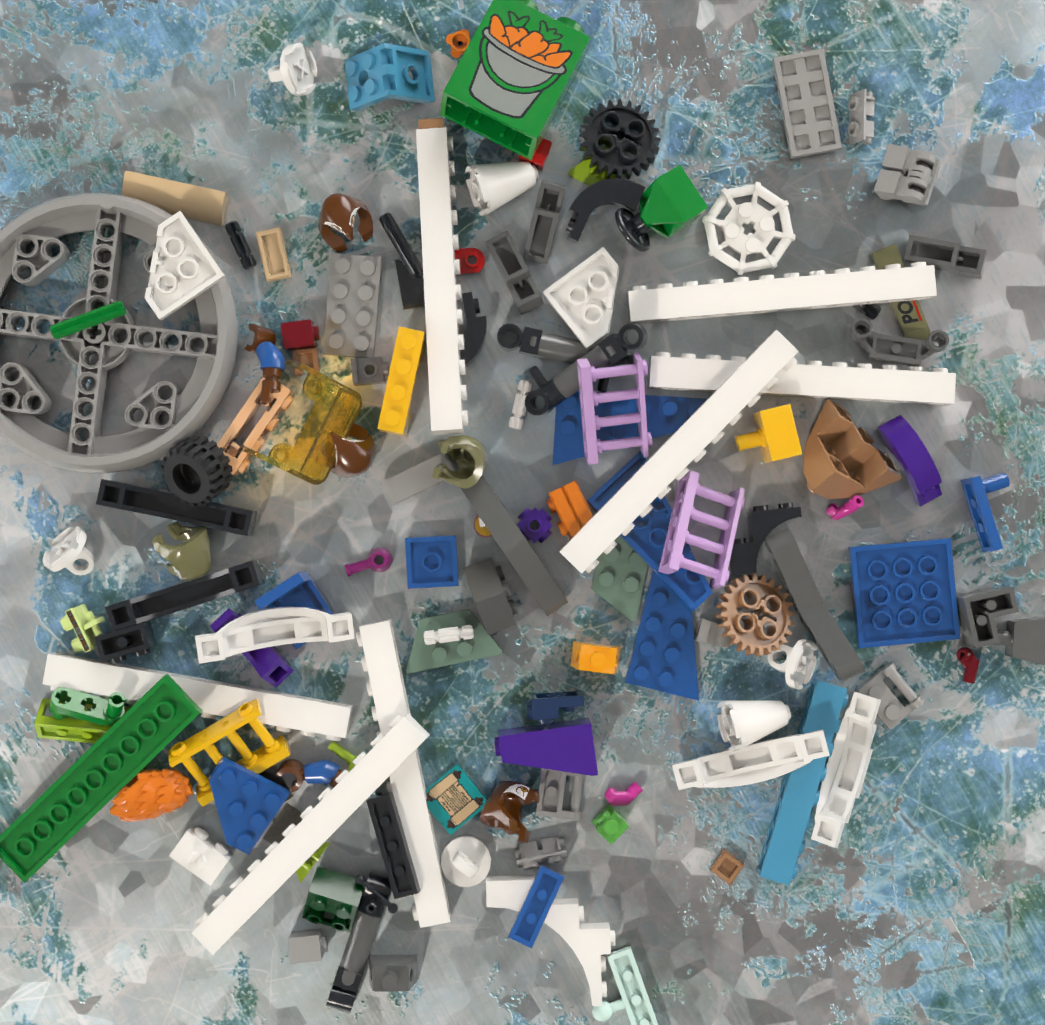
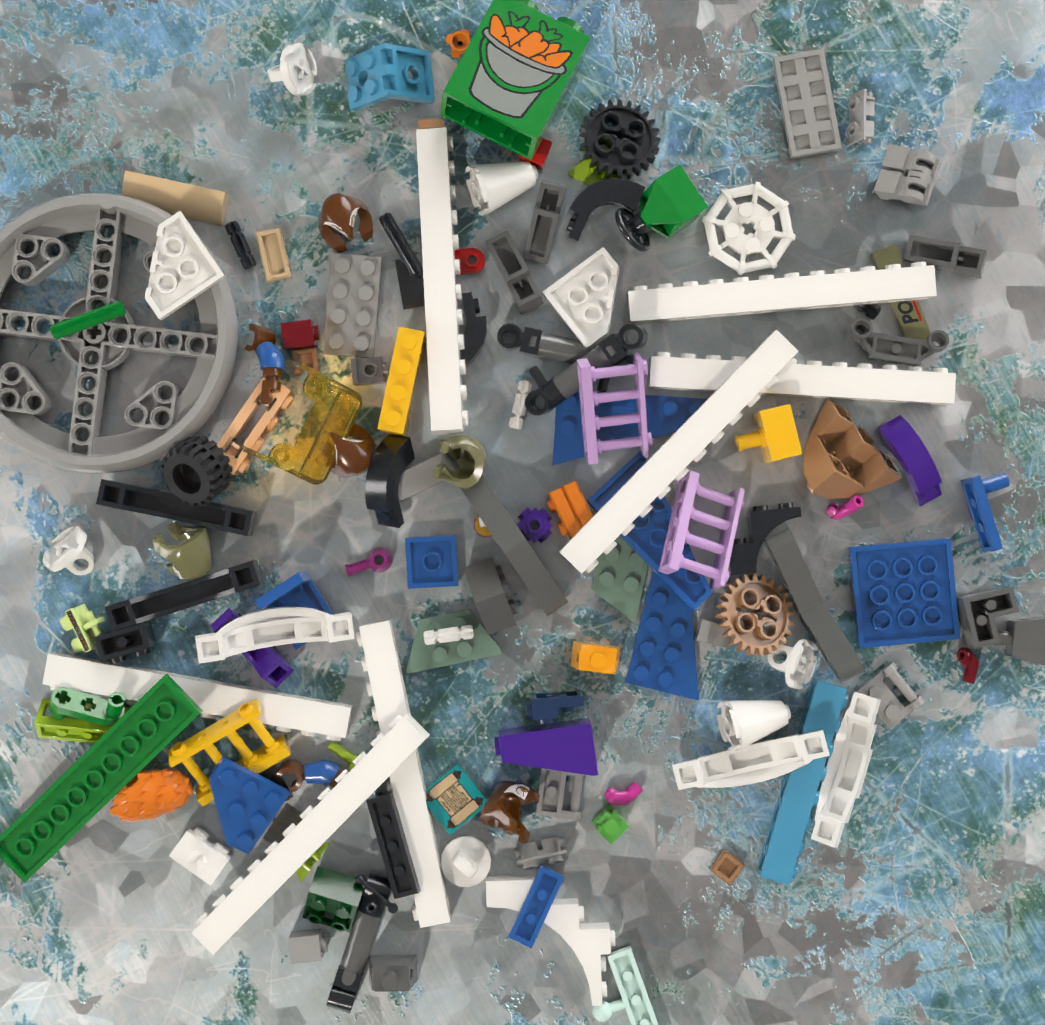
(384, 476): none -> black arch

